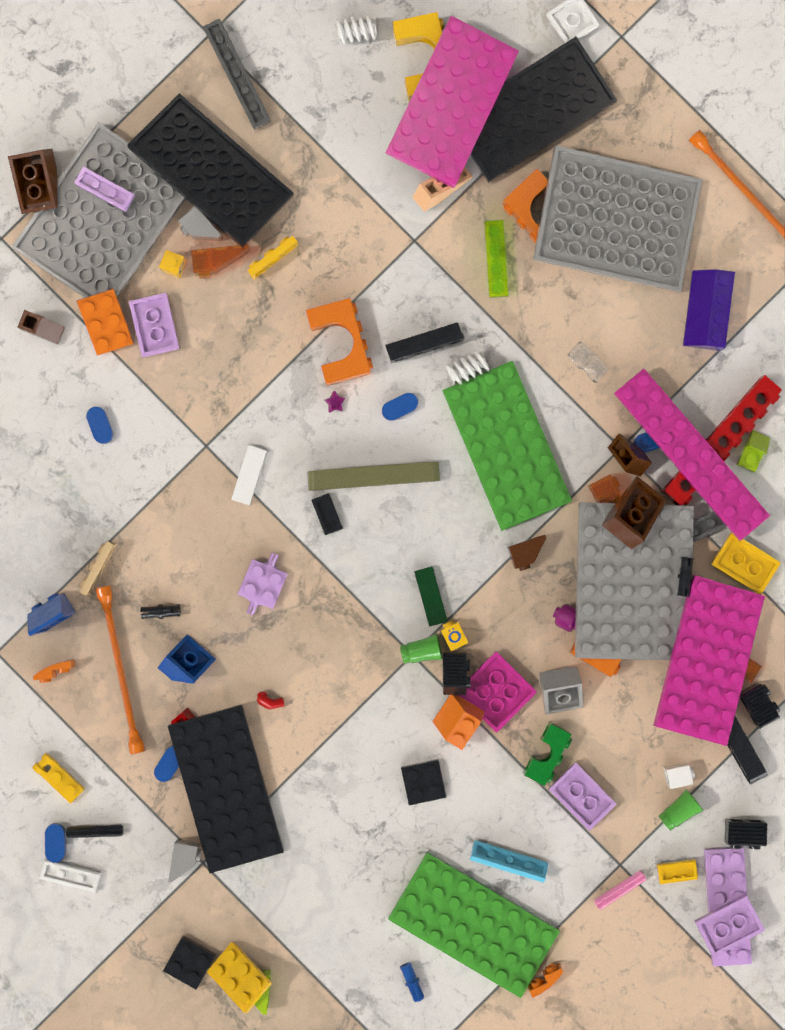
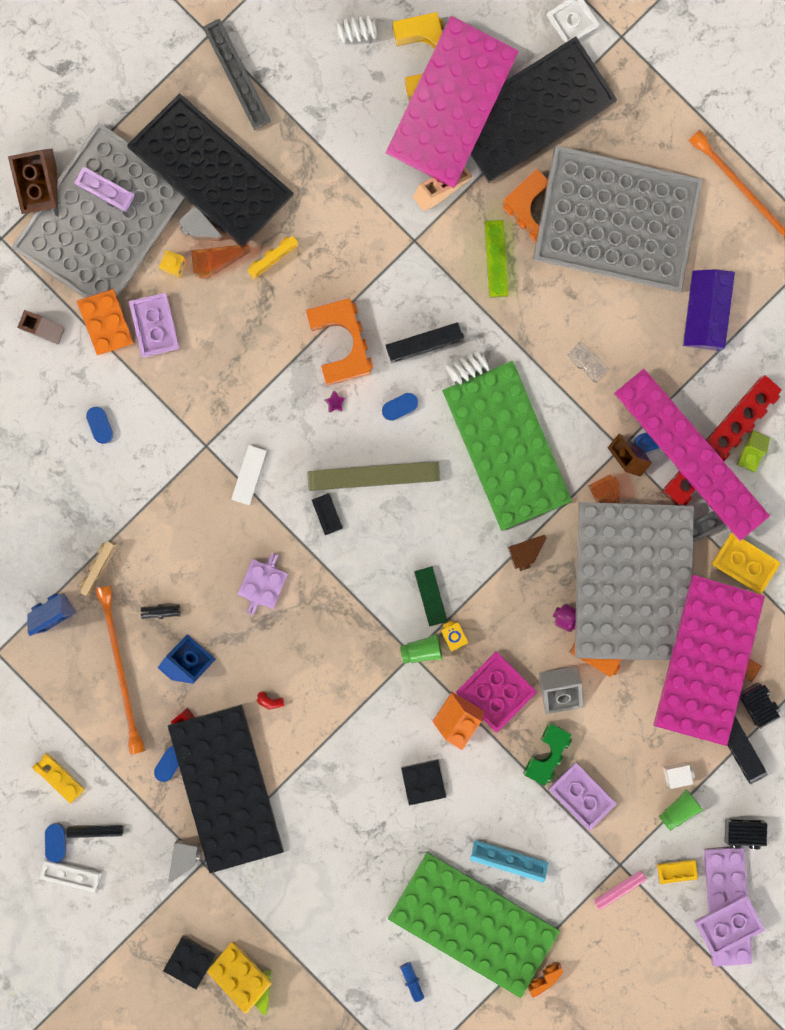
(50, 672): orange slope -> none
(455, 674): black brick -> none
(634, 513): reddish brown slope -> none
(685, 576): black pin -> none

